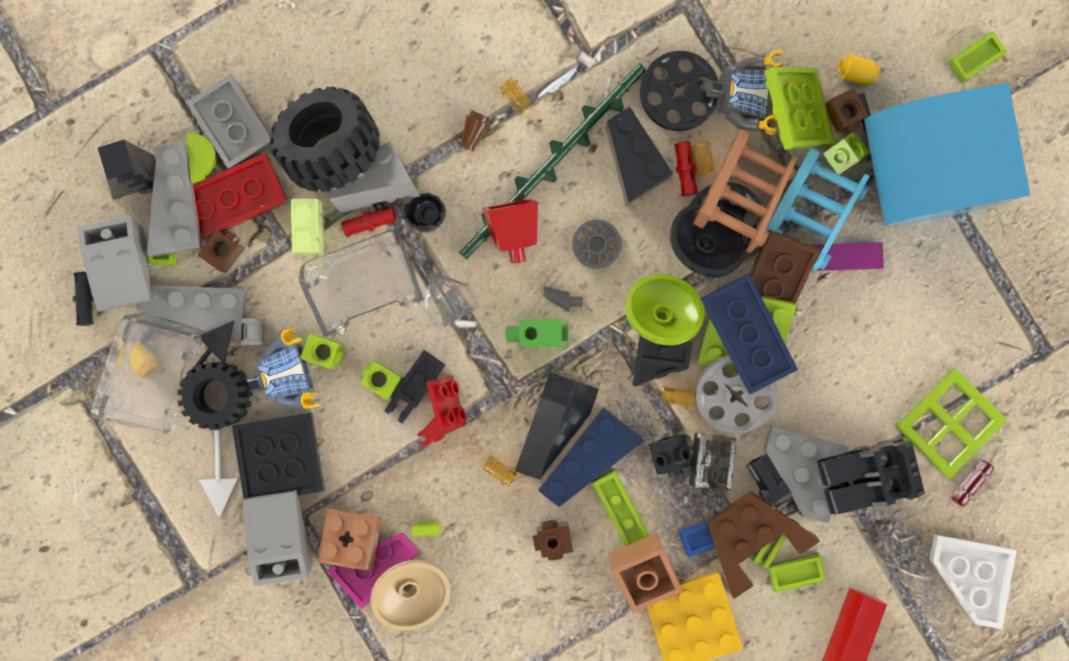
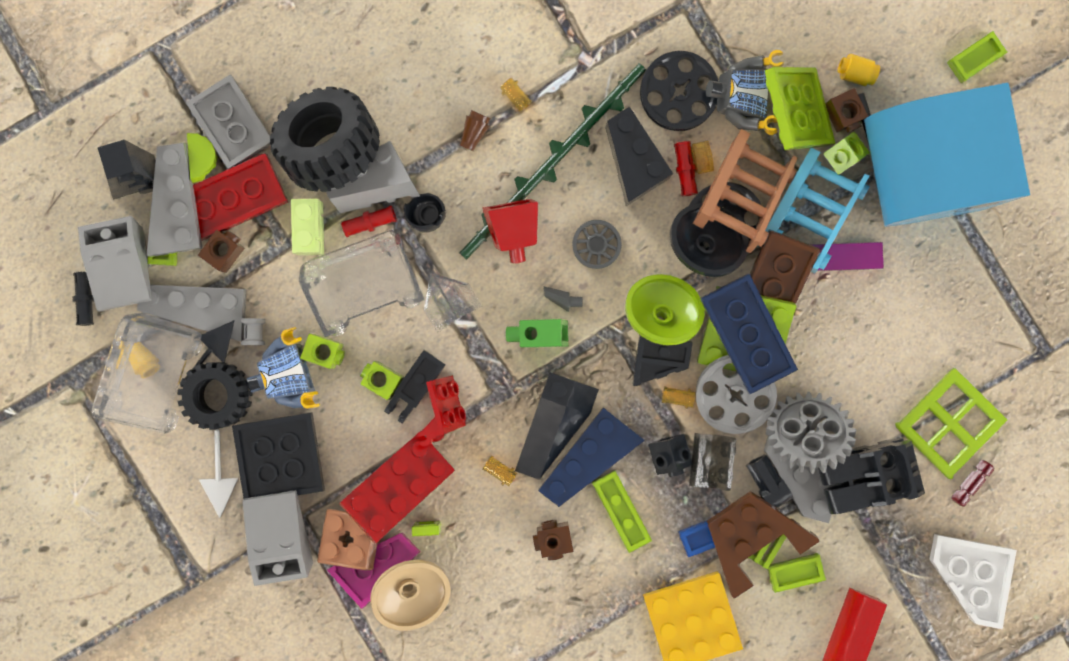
(396, 488): none -> red plate
(644, 572): nougat brick -> none
(829, 446): none -> light grey gear

